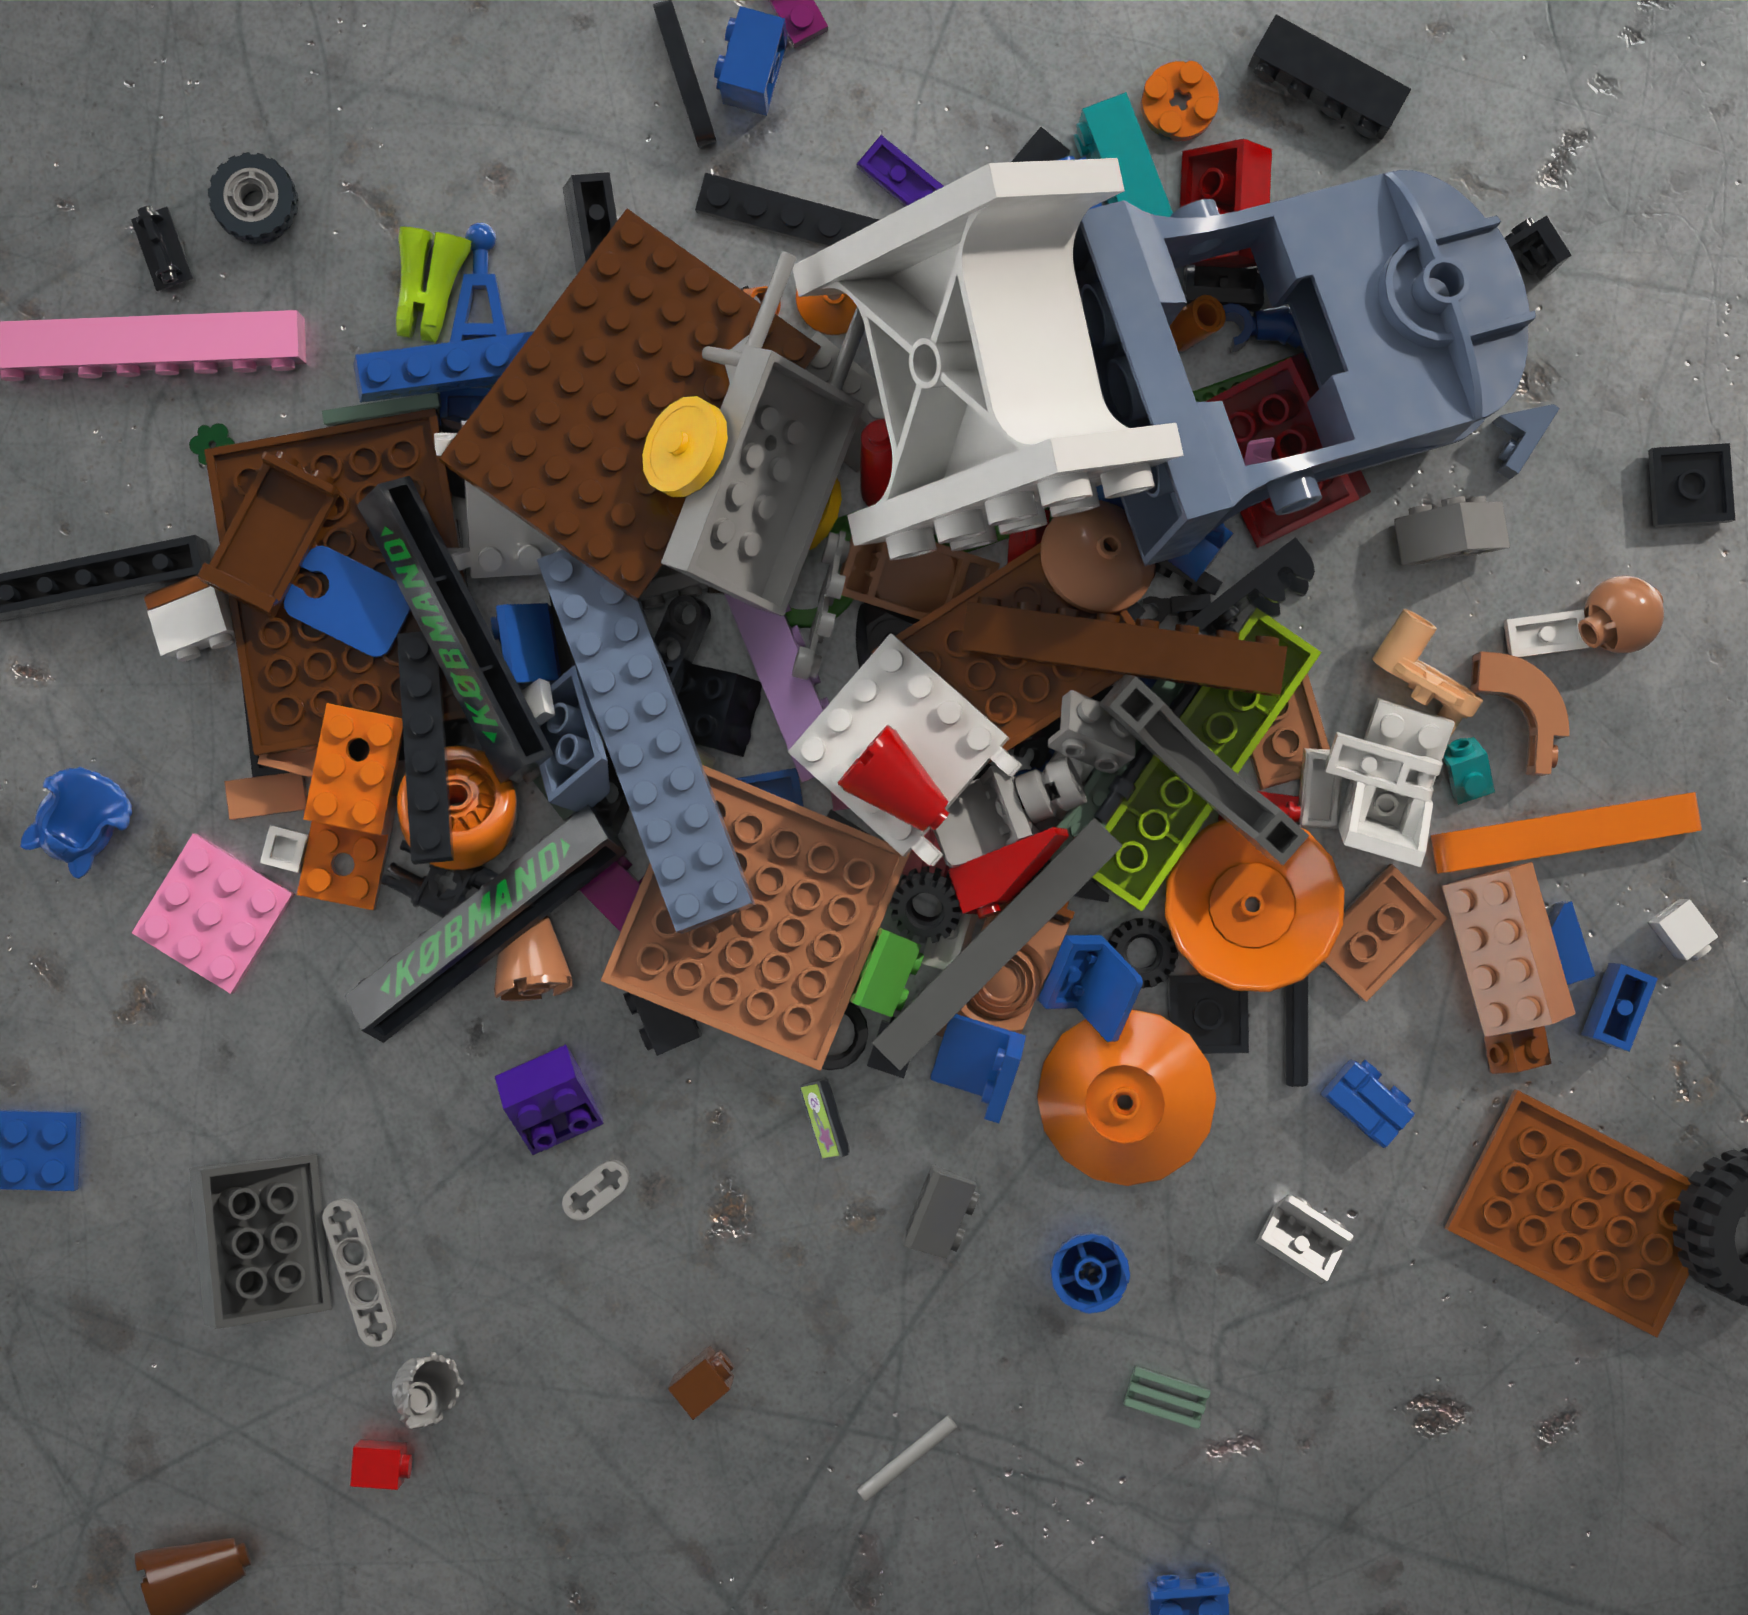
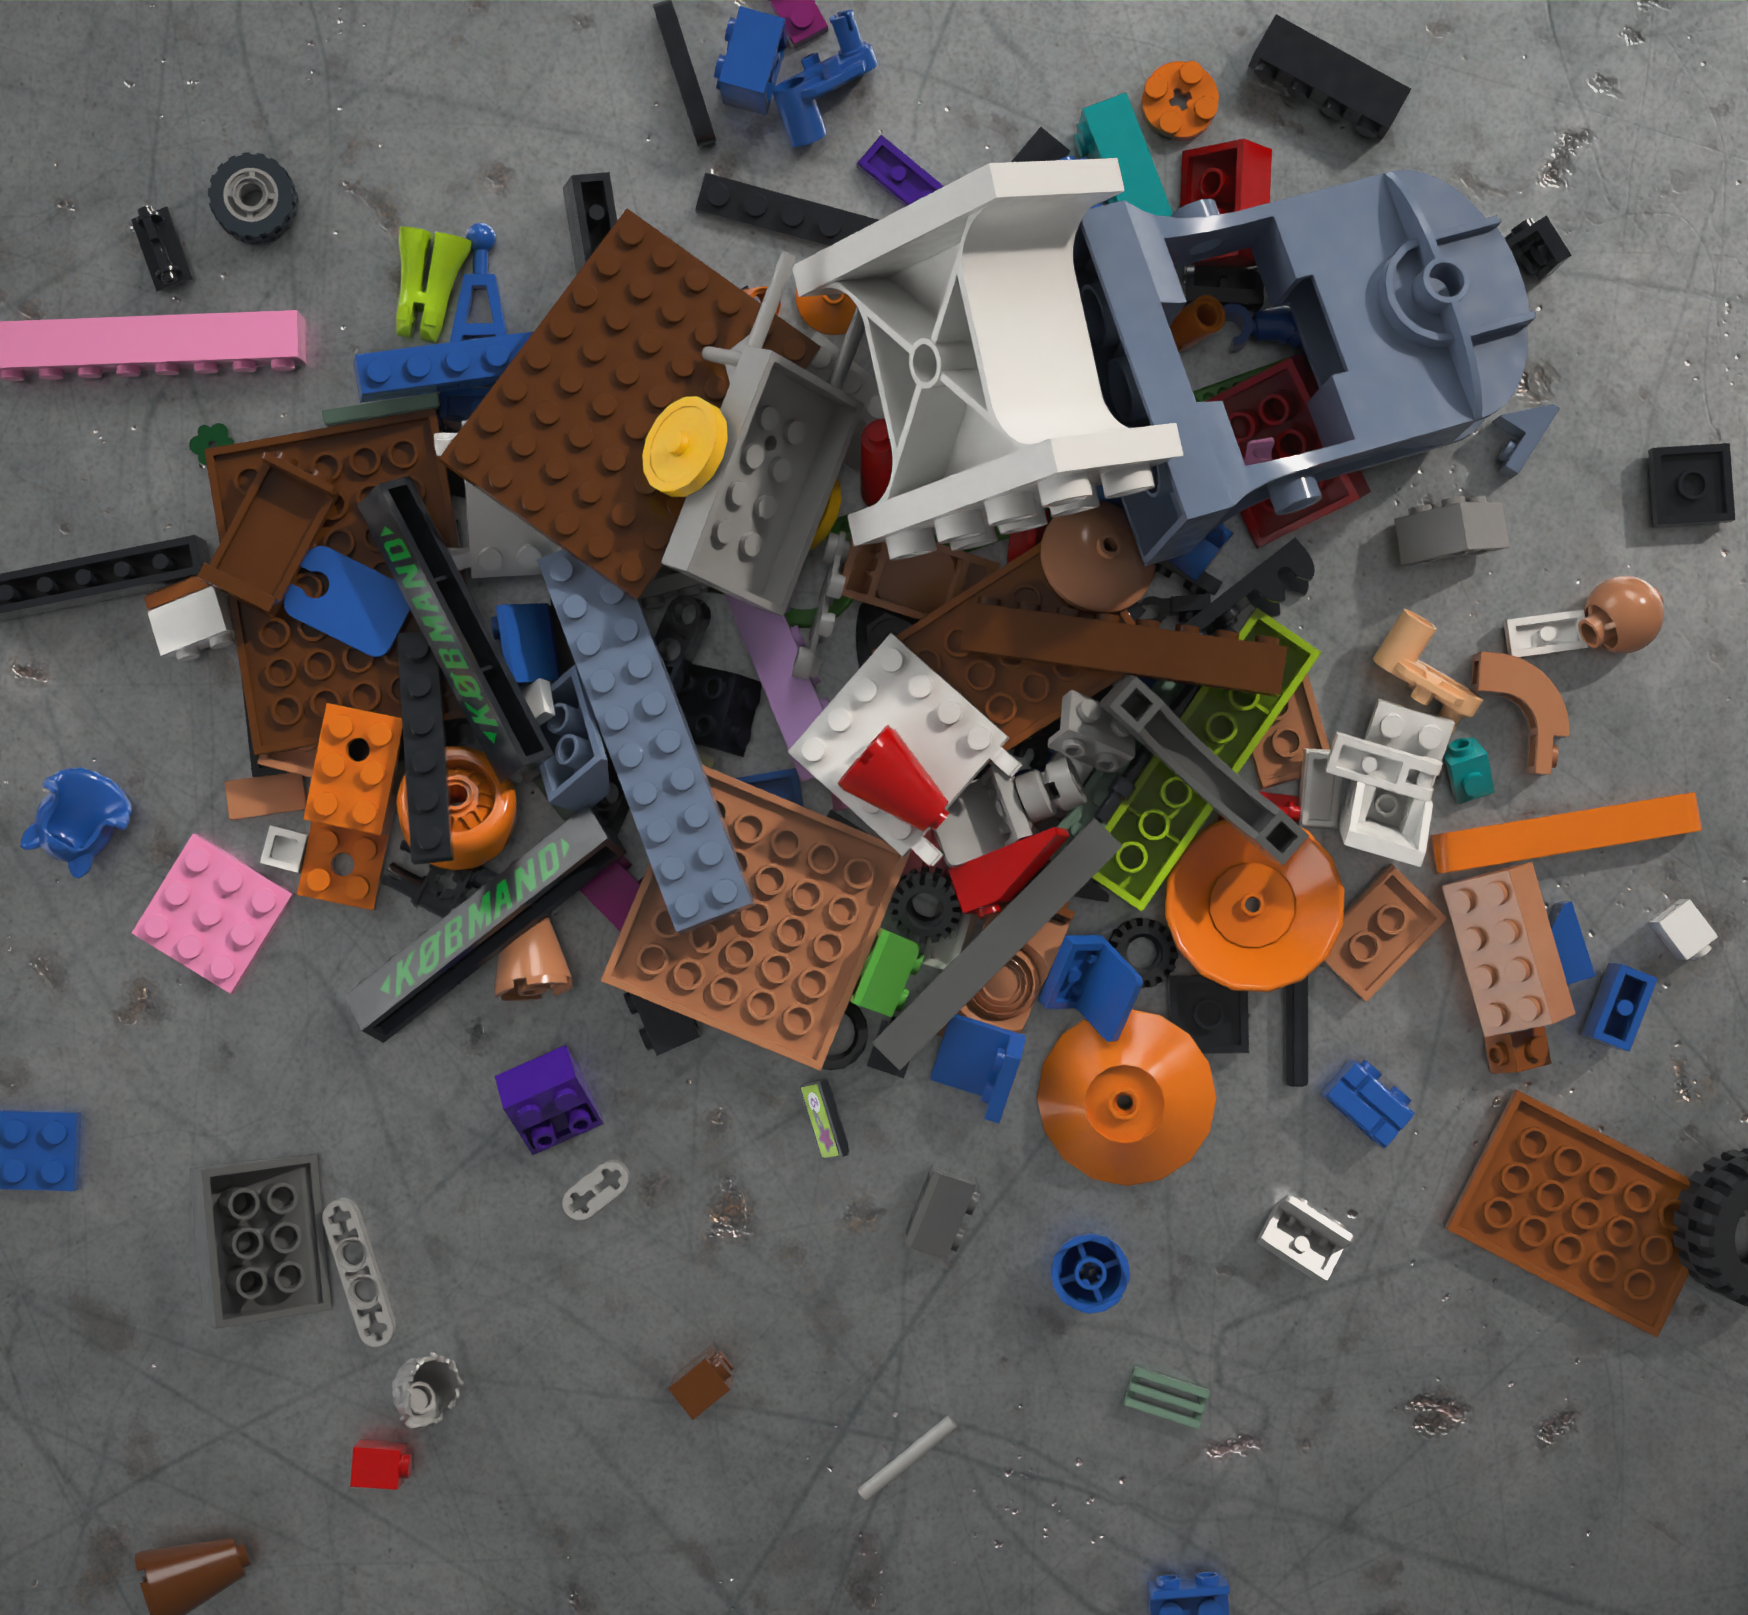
(798, 94): none -> blue piece

